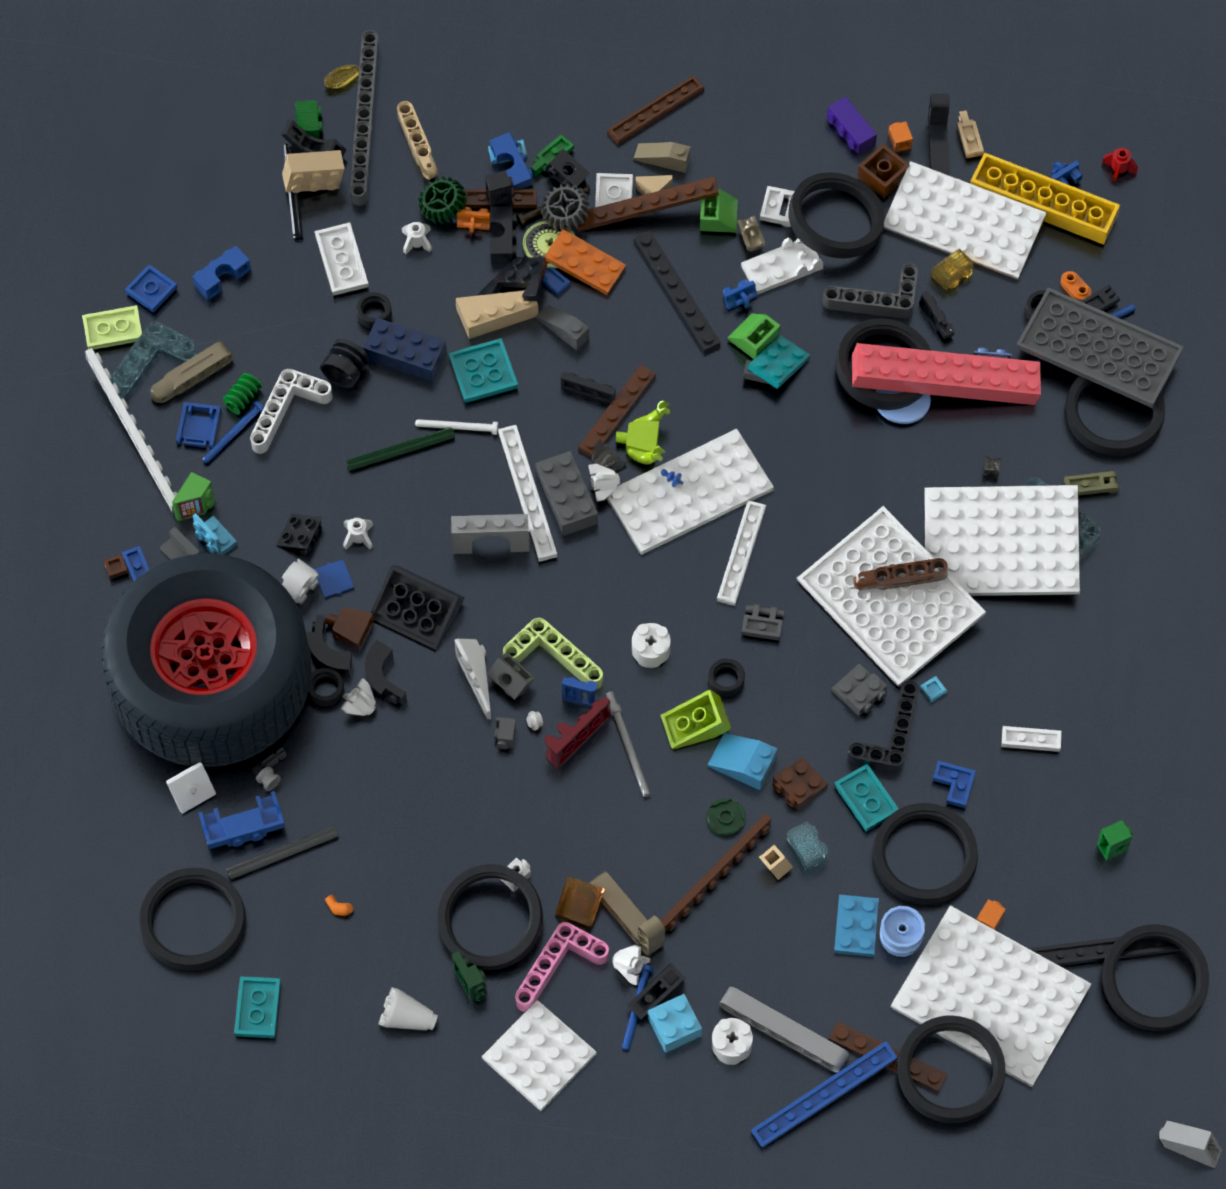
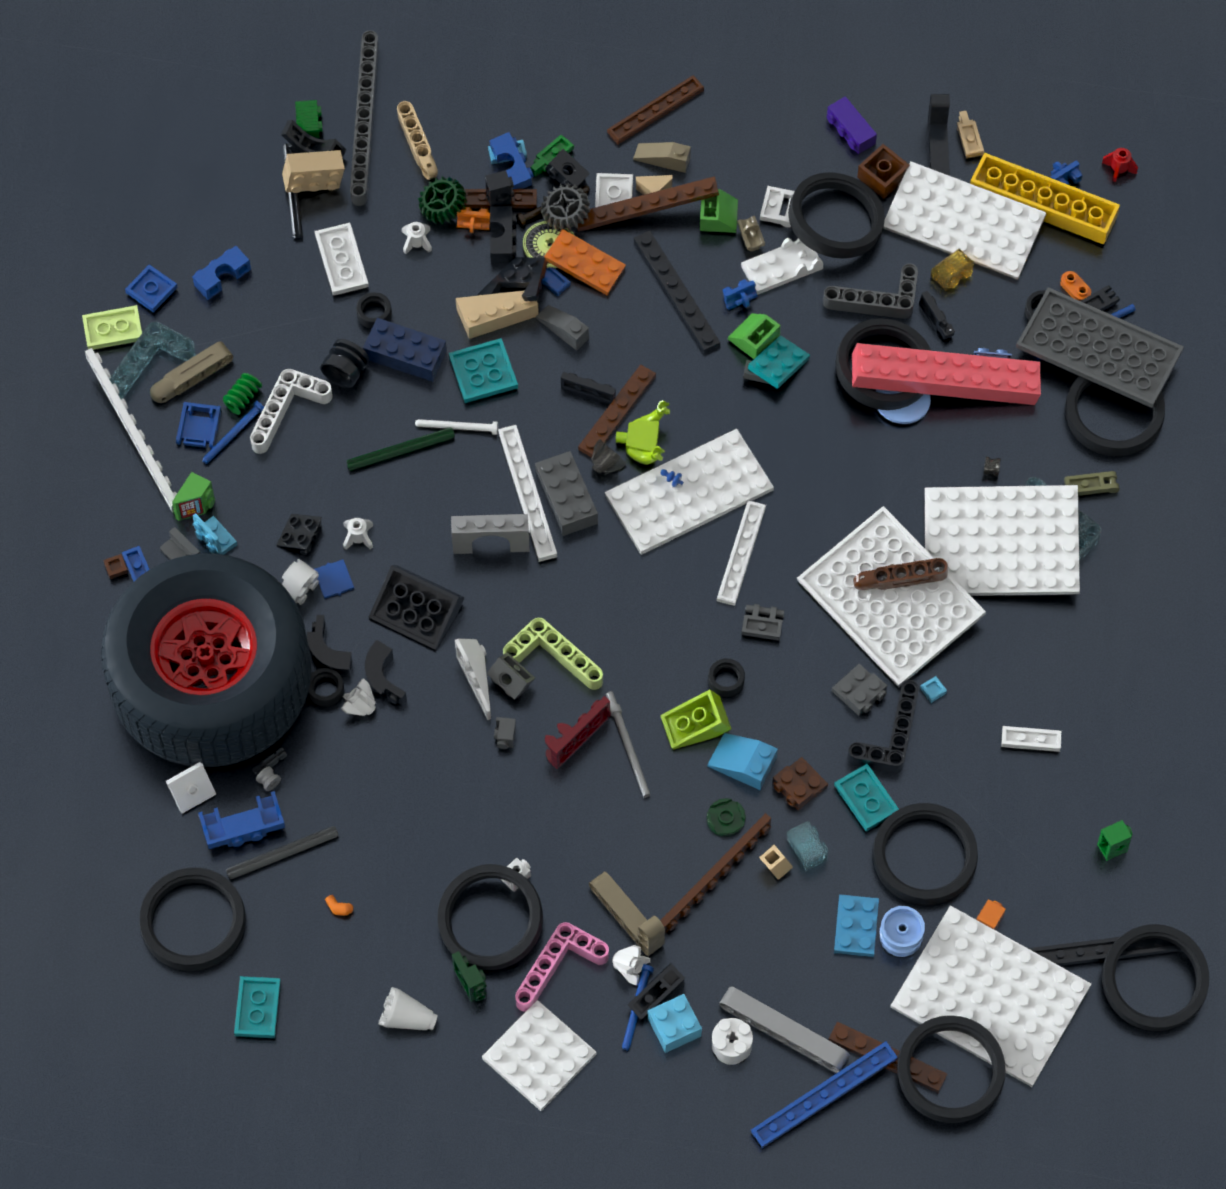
(341, 76): clear yellow arm -> none
(350, 626): reddish brown torso -> none
(534, 720): white plate -> none
(573, 691): blue plate -> none
(579, 901): clear orange slope -> none
(603, 481): white brick -> none
(653, 635): white brick -> none
(900, 136): orange brick -> none
(958, 778): blue plate -> none
(1191, 1142): light grey slope -> none

